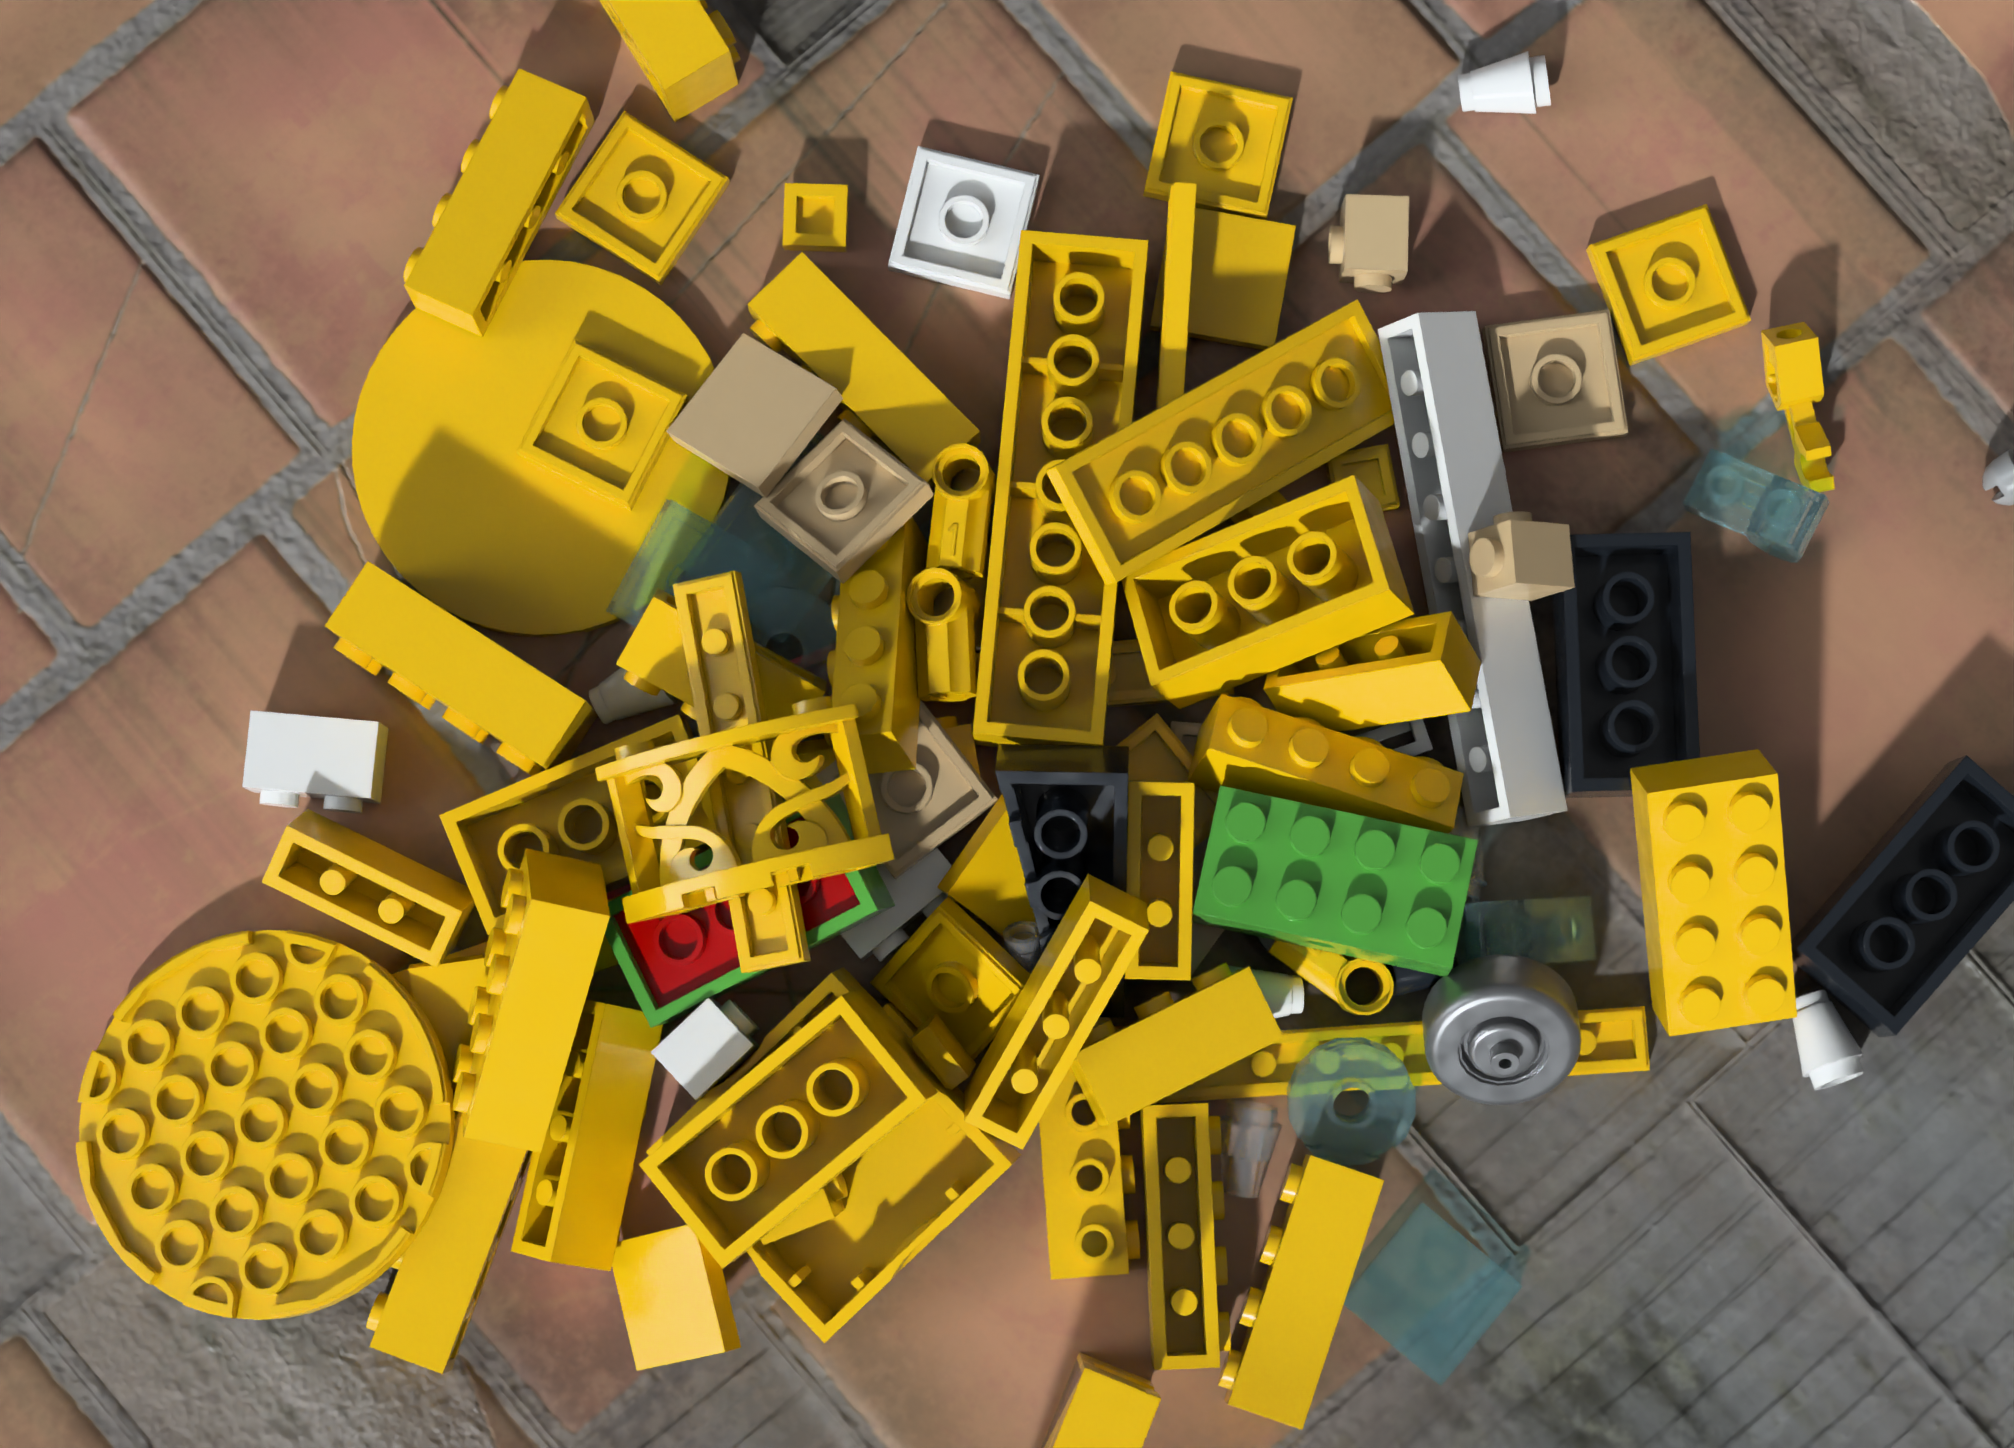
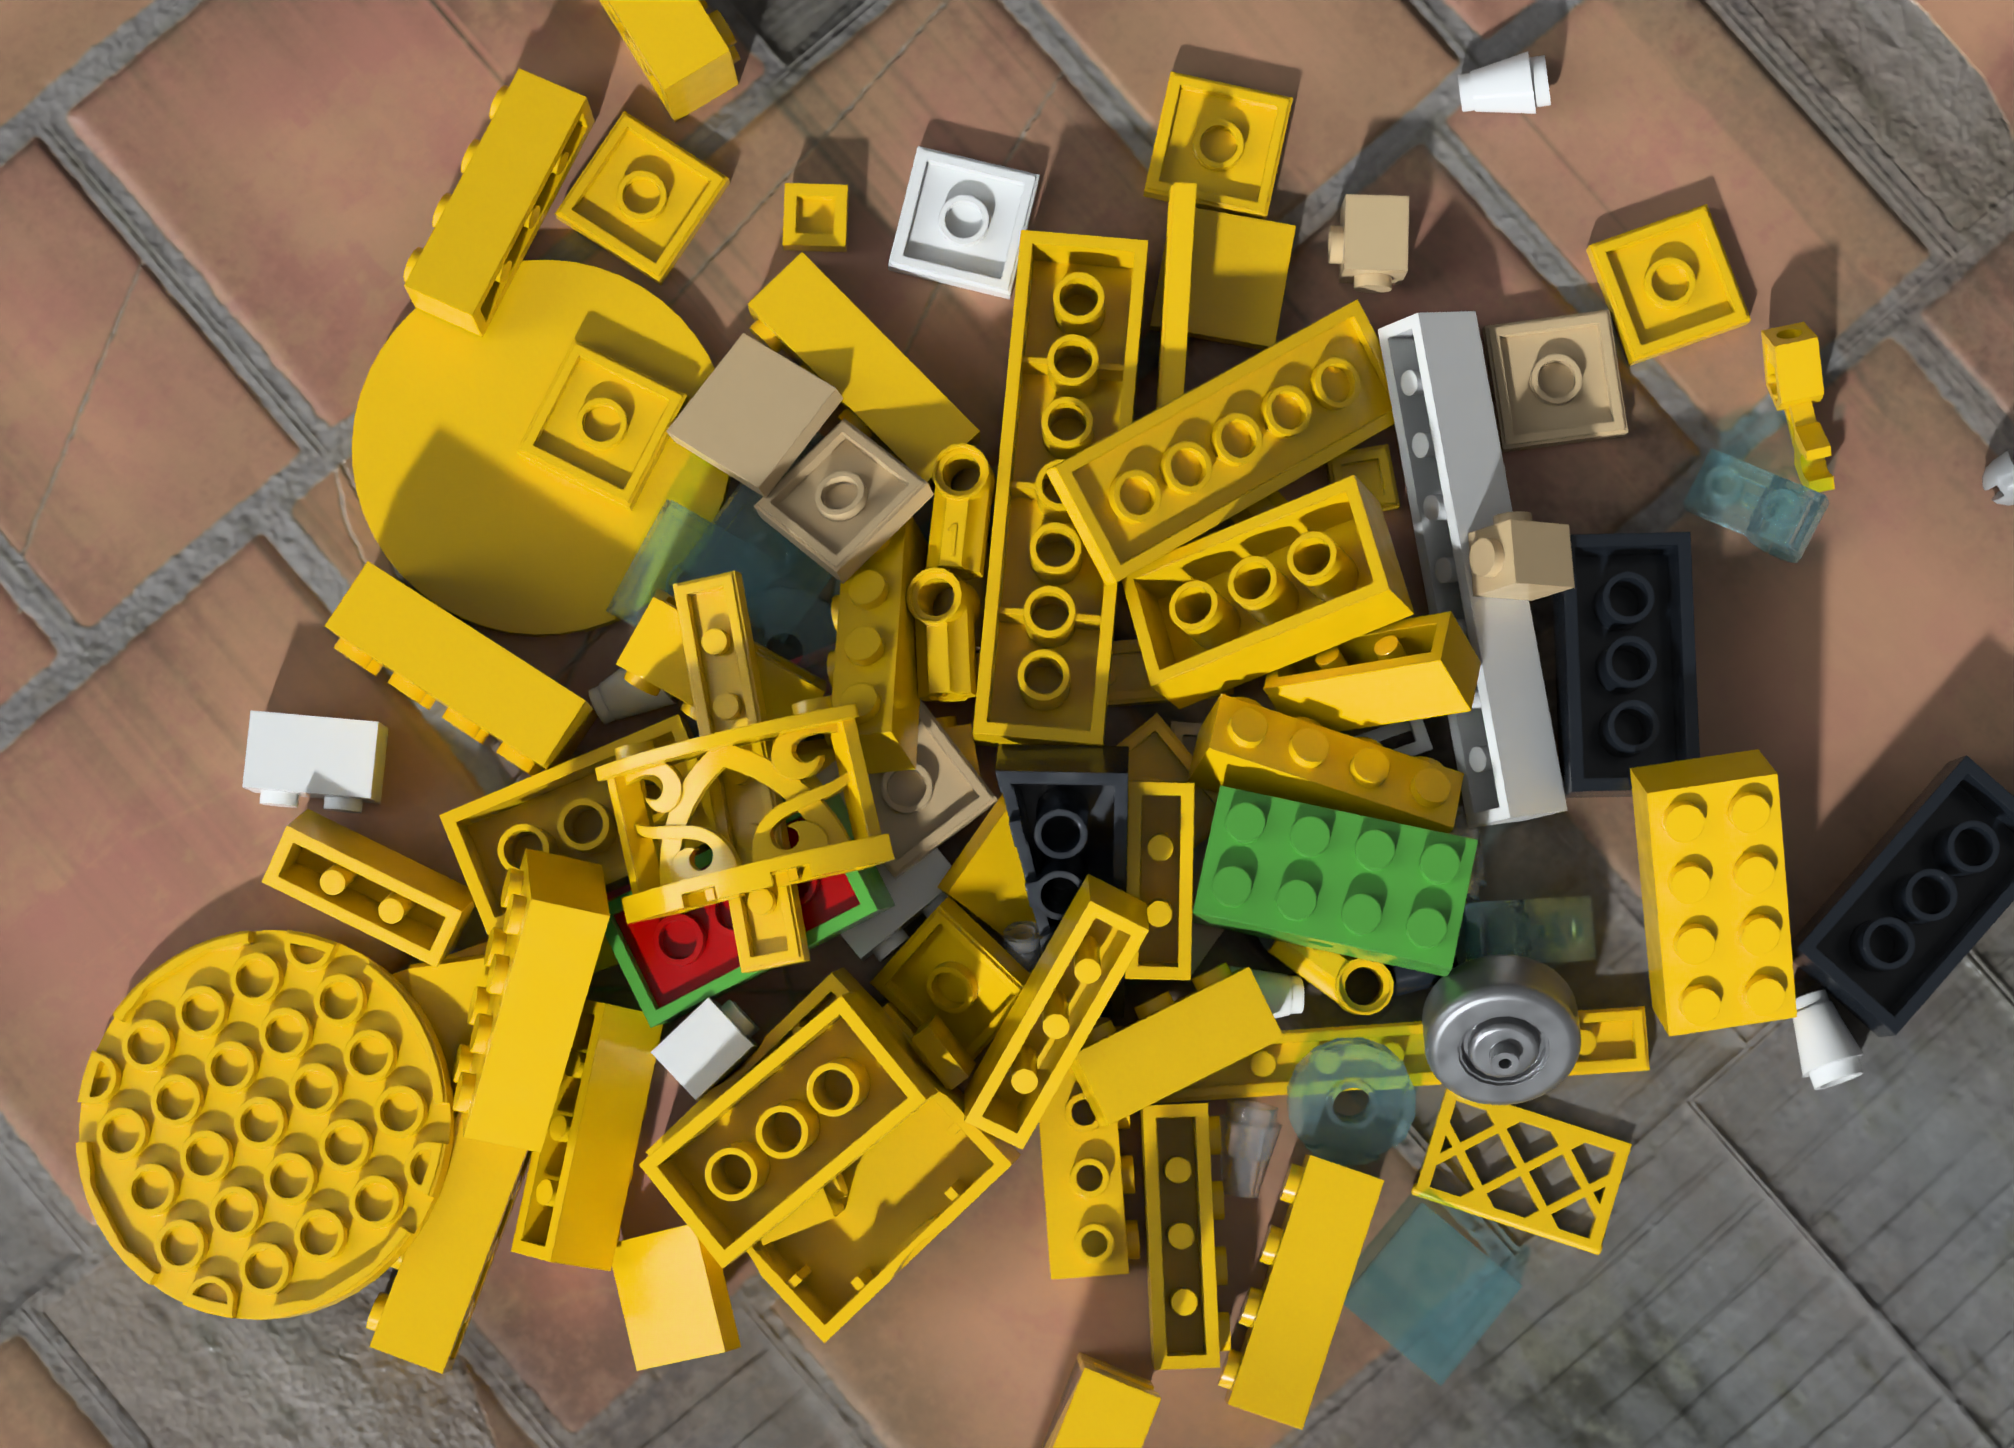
(1541, 1221): none -> yellow window

